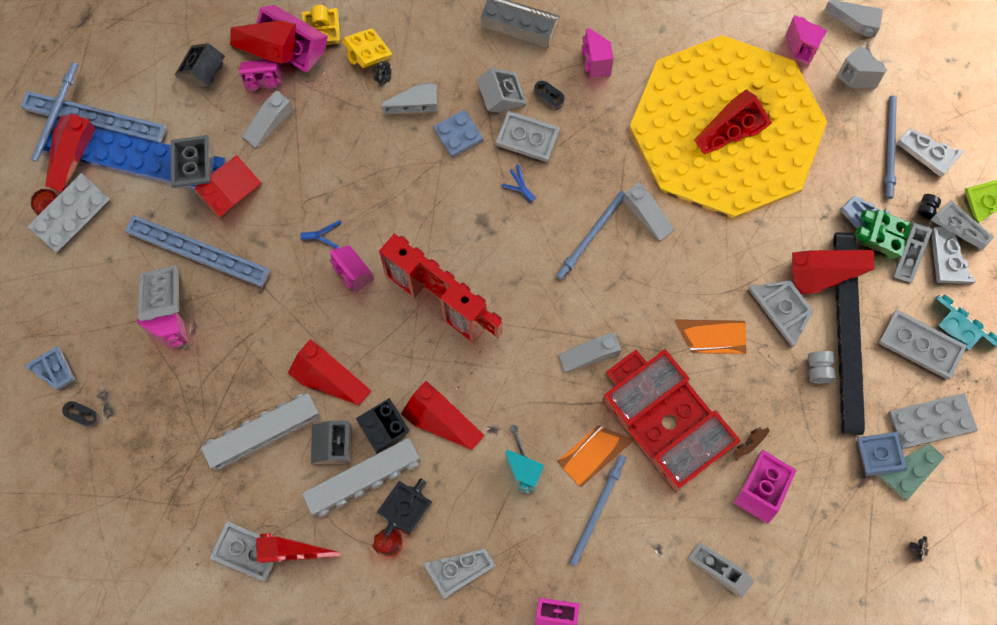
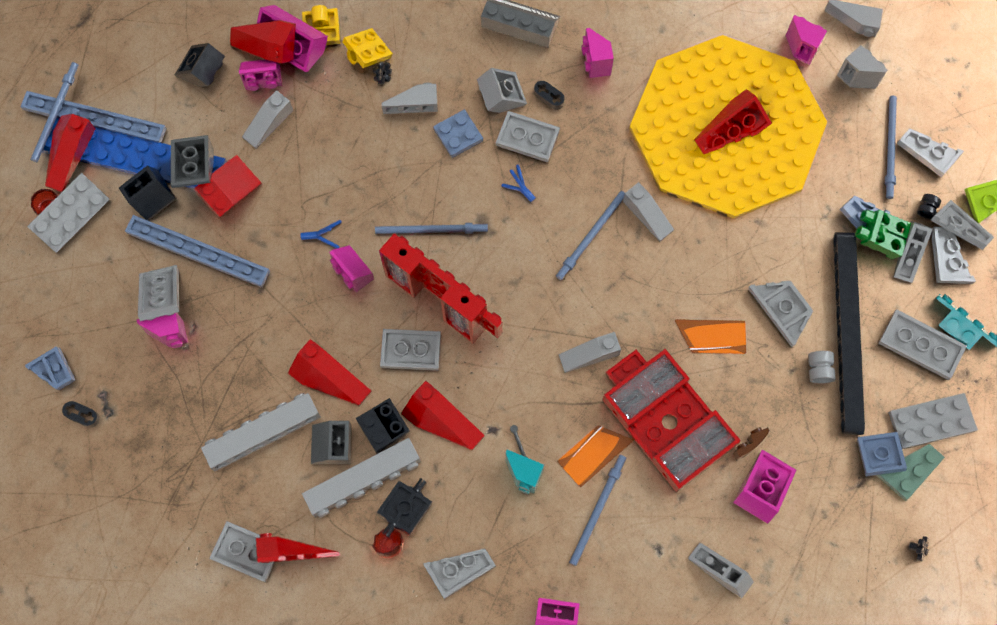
(147, 192): none -> black slope
(410, 349): none -> light grey plate
(468, 228): none -> sand blue bar
(826, 268): red wedge -> none

